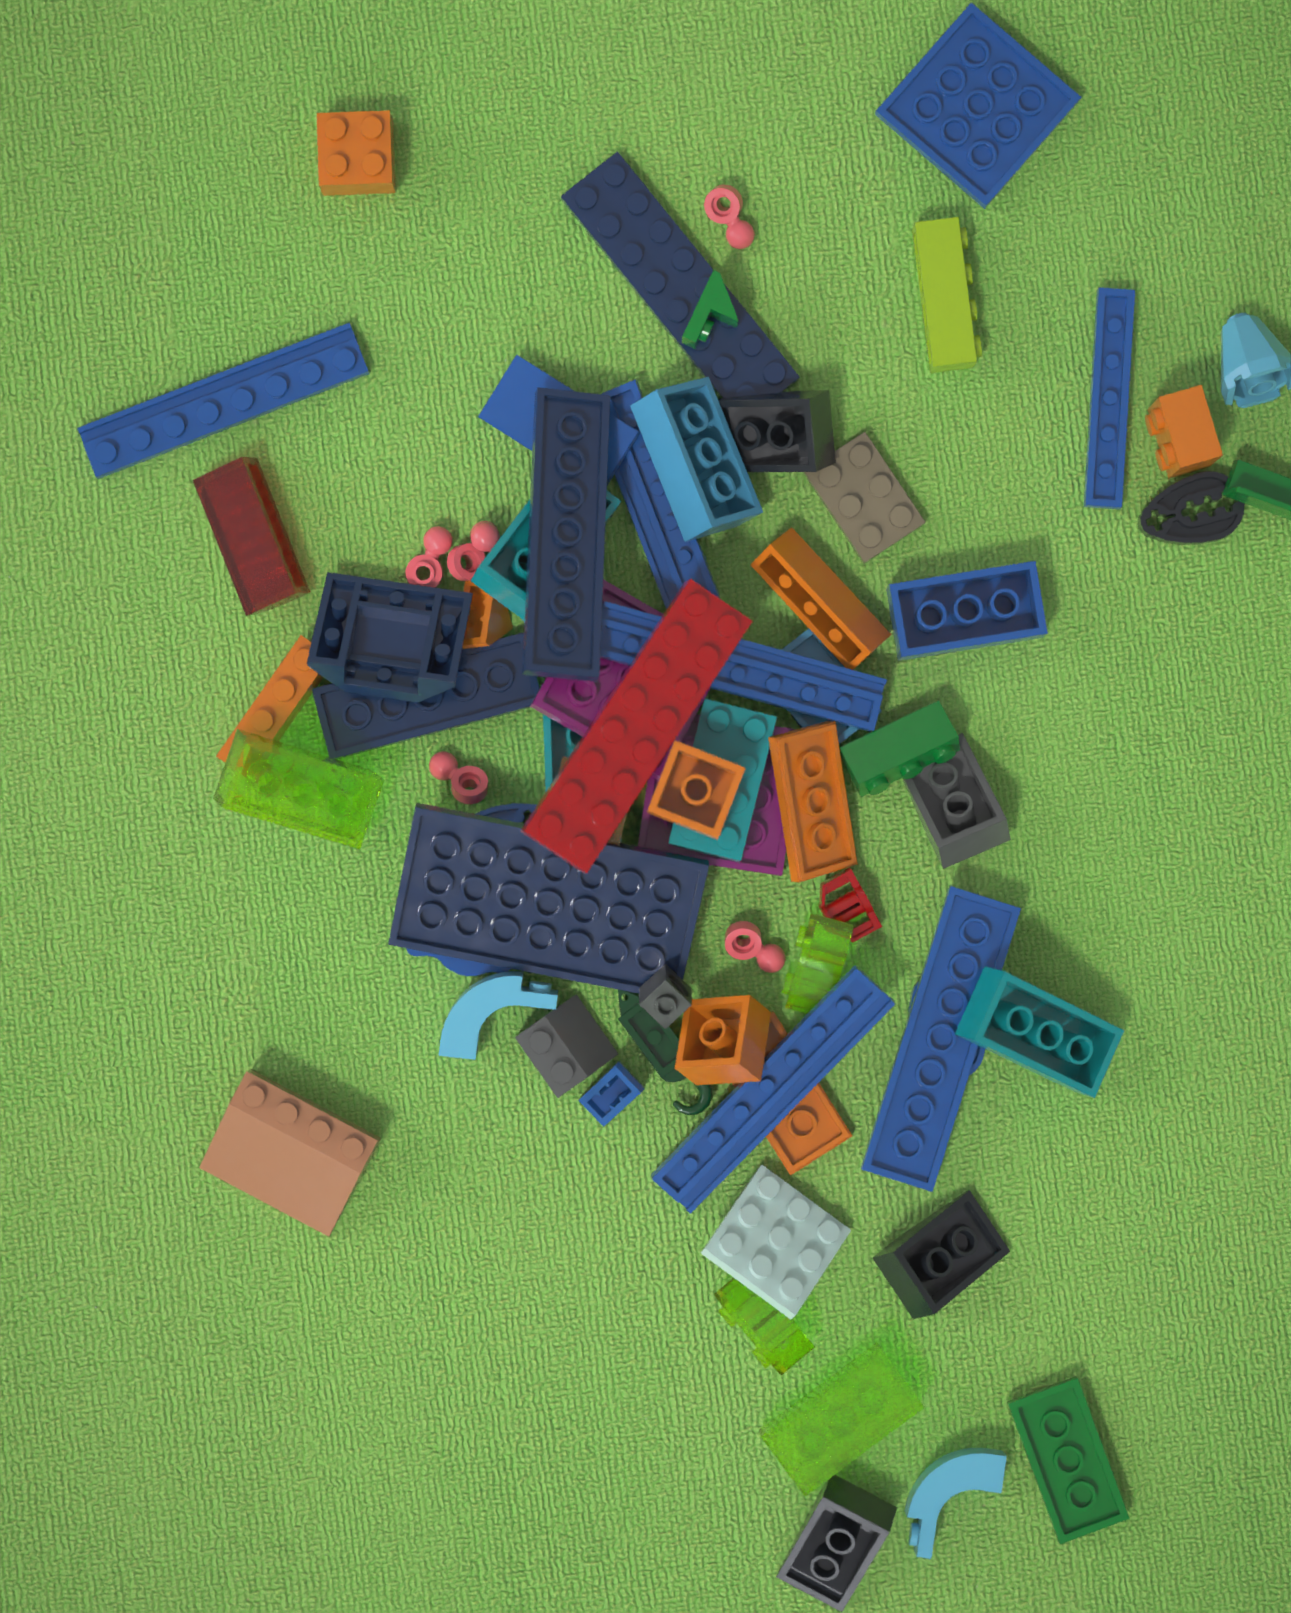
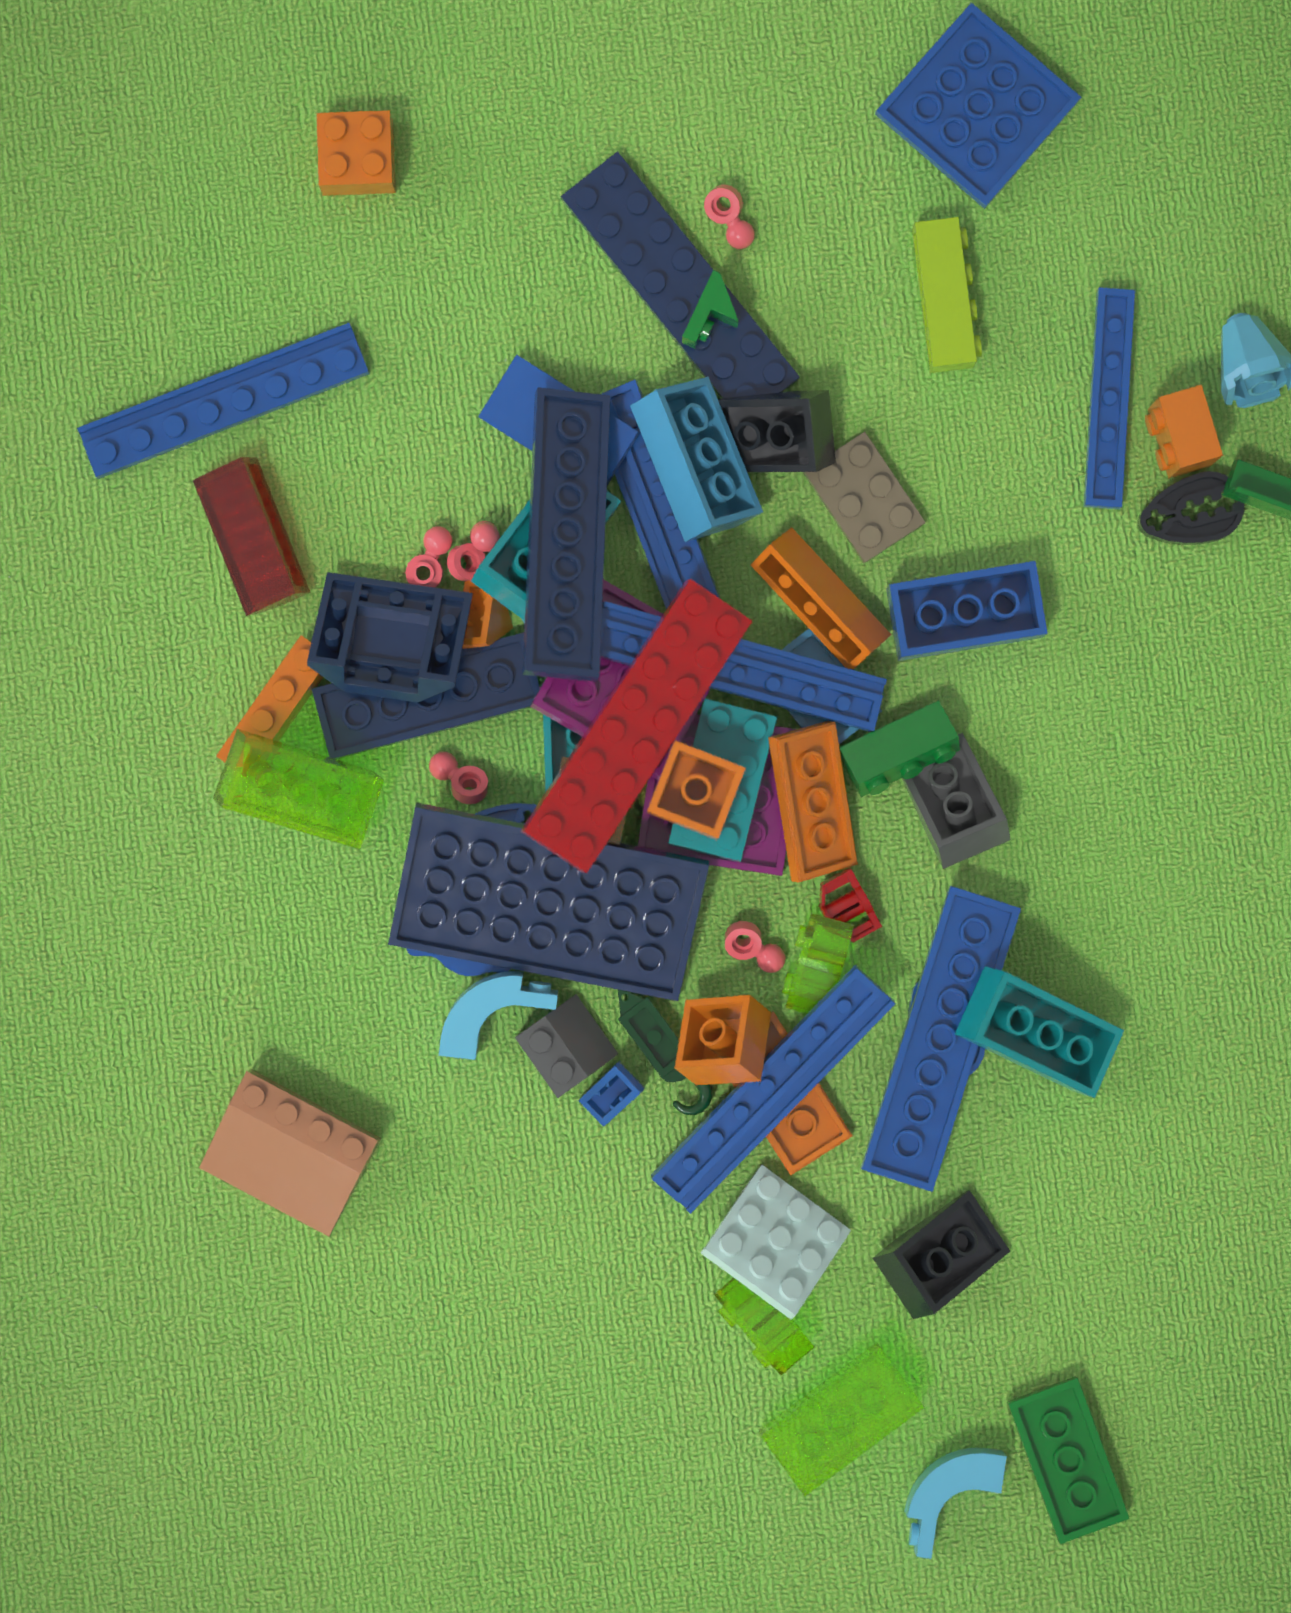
(665, 996): pearl dark grey brick -> none
(837, 1542): black slope -> none

